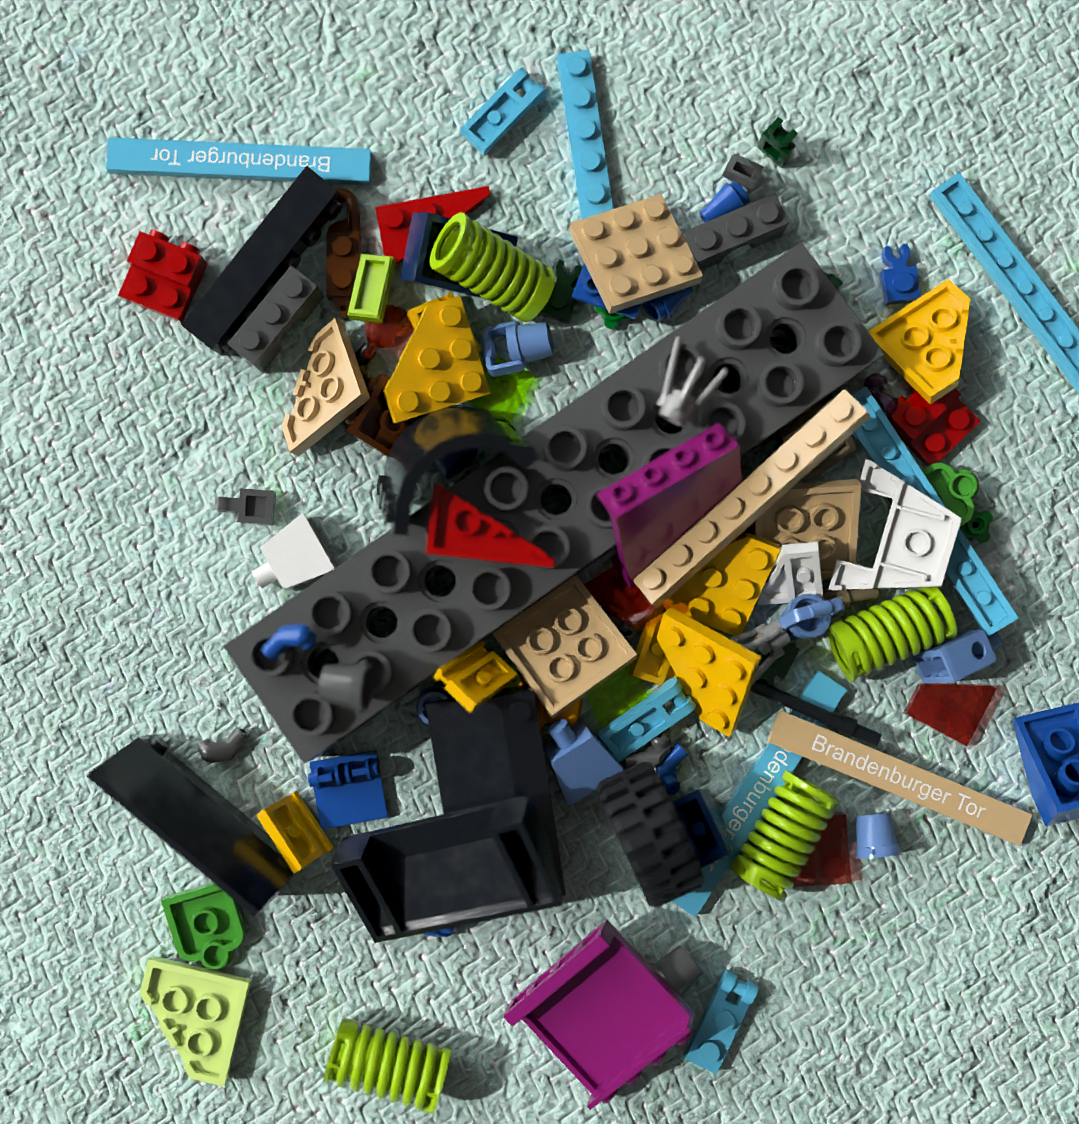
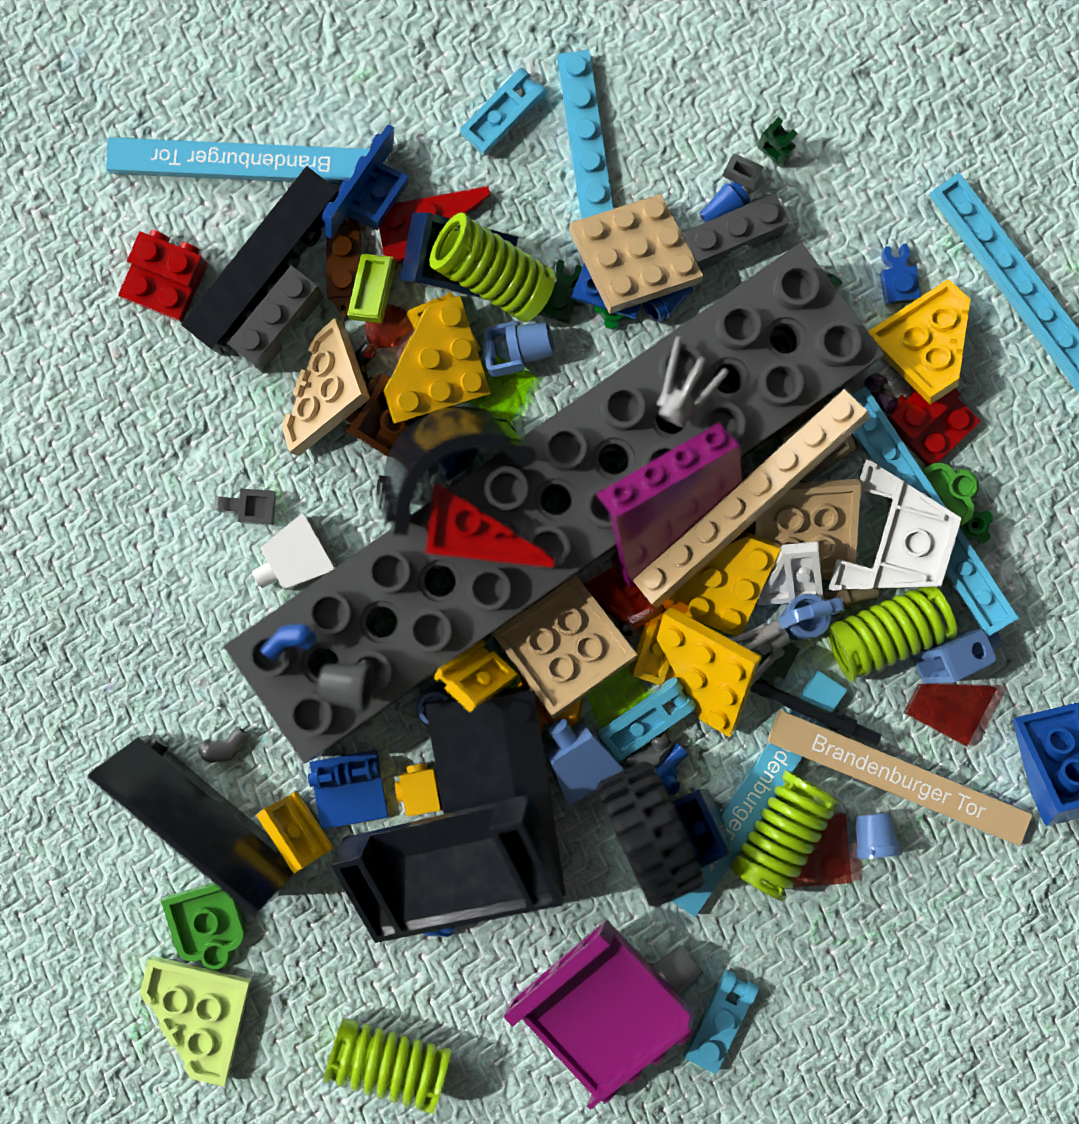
(370, 190): none -> blue bracket
(419, 789): none -> yellow brick

